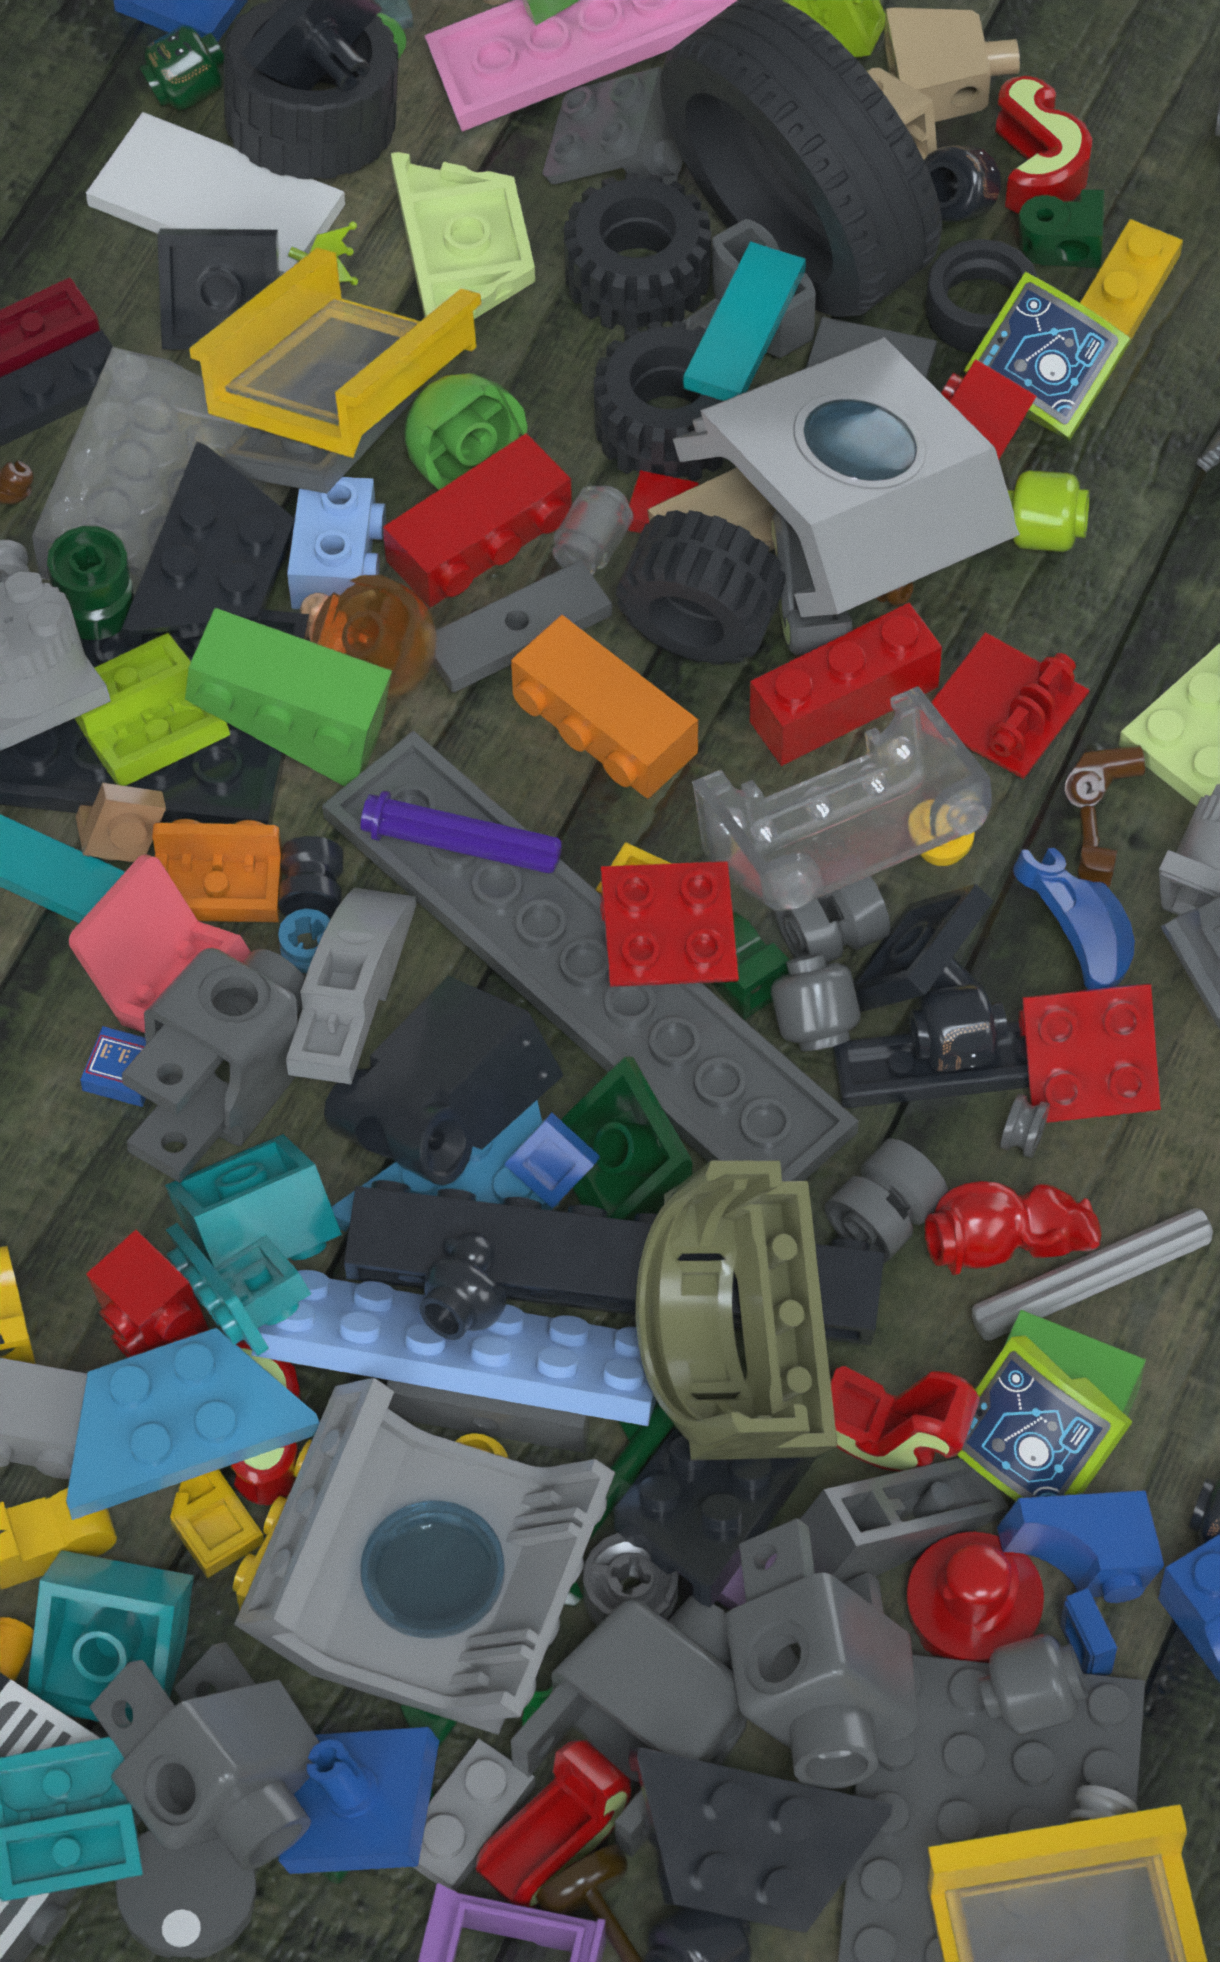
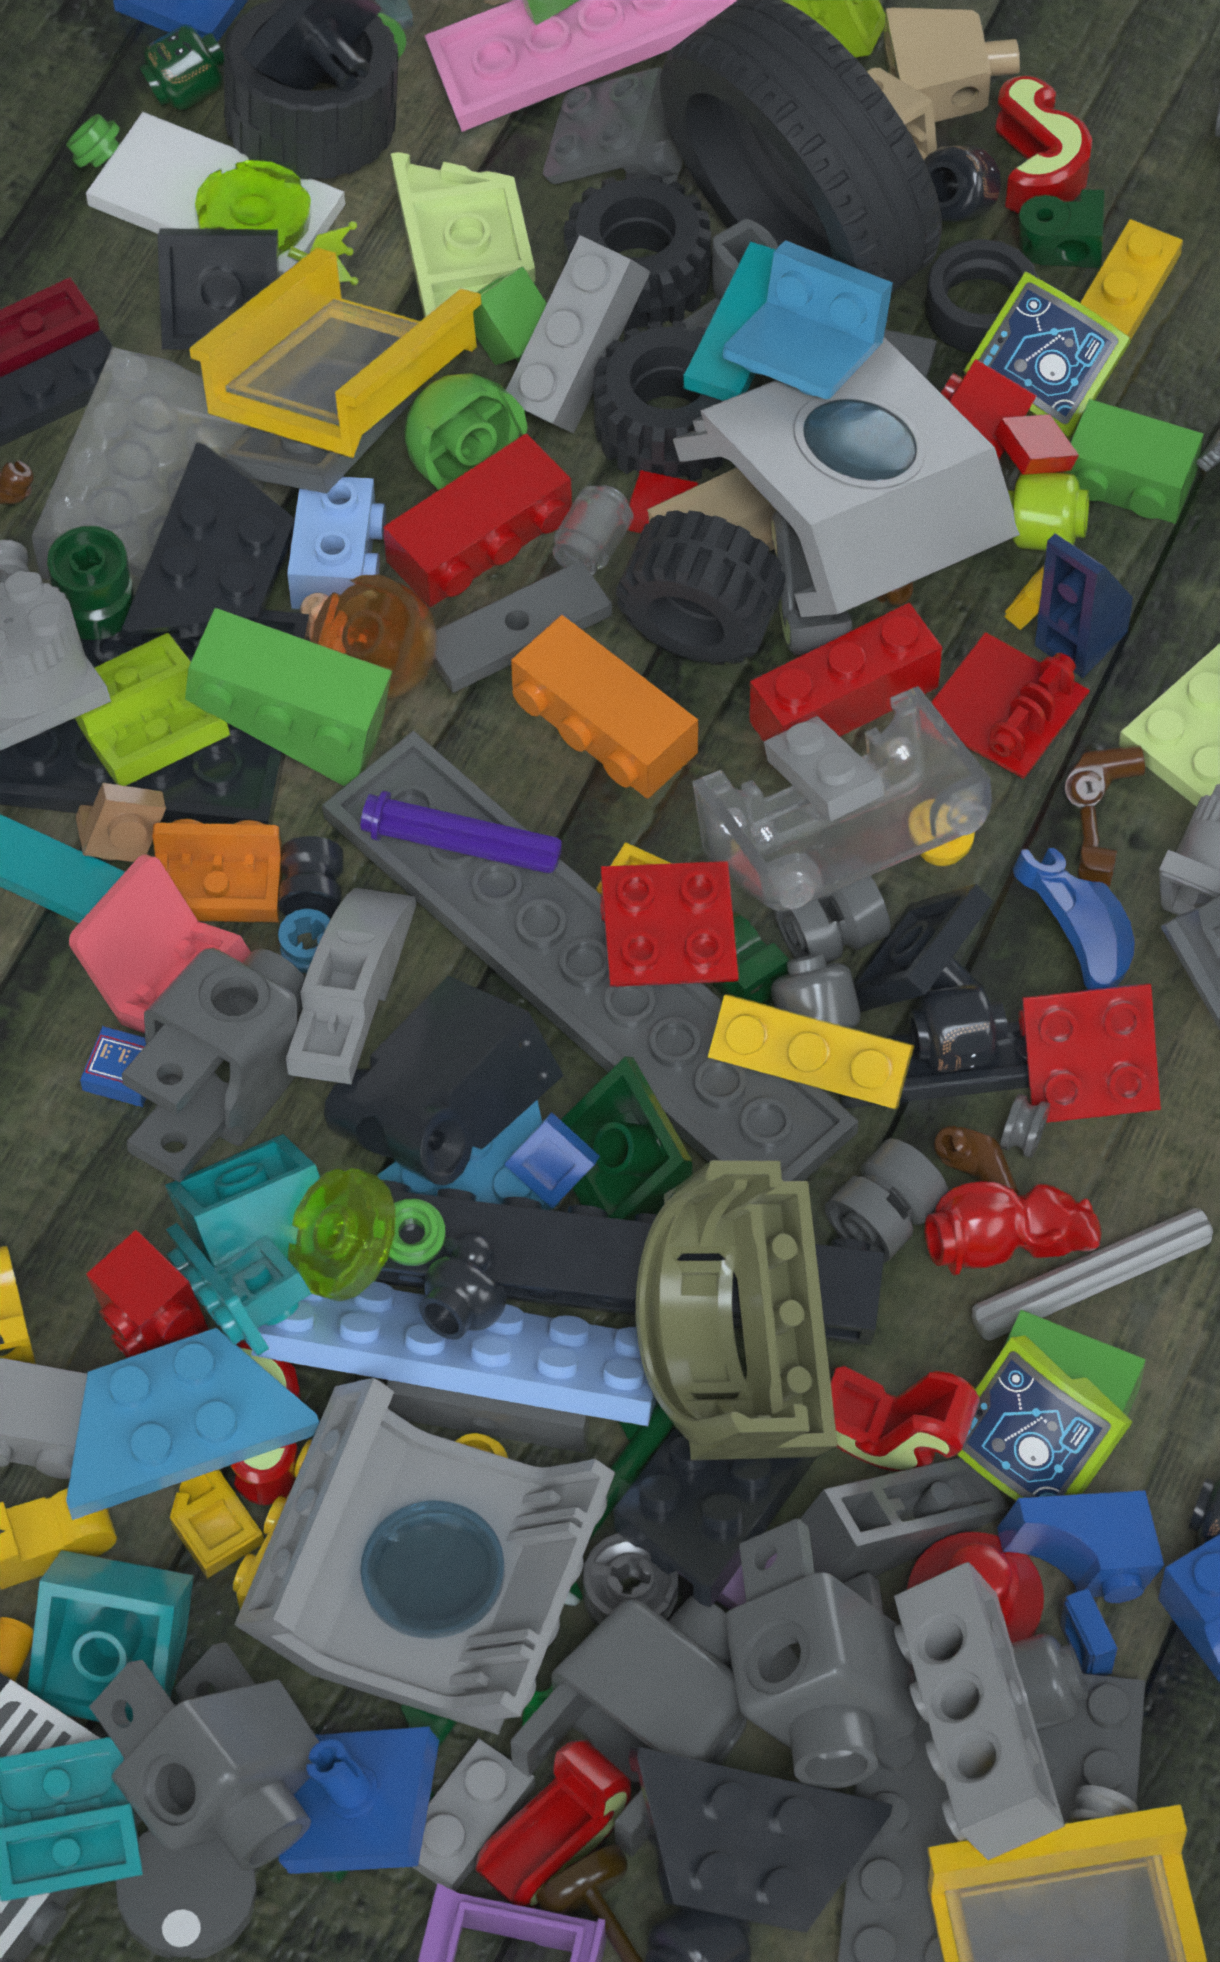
(94, 141): none -> bright green plate
(255, 198): none -> clear neon green tile
(343, 1233): none -> clear neon green tile
(426, 1216): none -> bright green plate
(508, 315): none -> bright green brick
(574, 331): none -> light grey brick
(811, 1051): none -> yellow plate
(815, 324): none -> dark azure bracket
(824, 768): none -> light grey plate
(966, 1662): none -> light grey brick
(974, 1155): none -> reddish brown arm
(1027, 602): none -> yellow tile
(1036, 444): none -> tile
(1080, 607): none -> dark blue slope
(1135, 460): none -> bright green brick

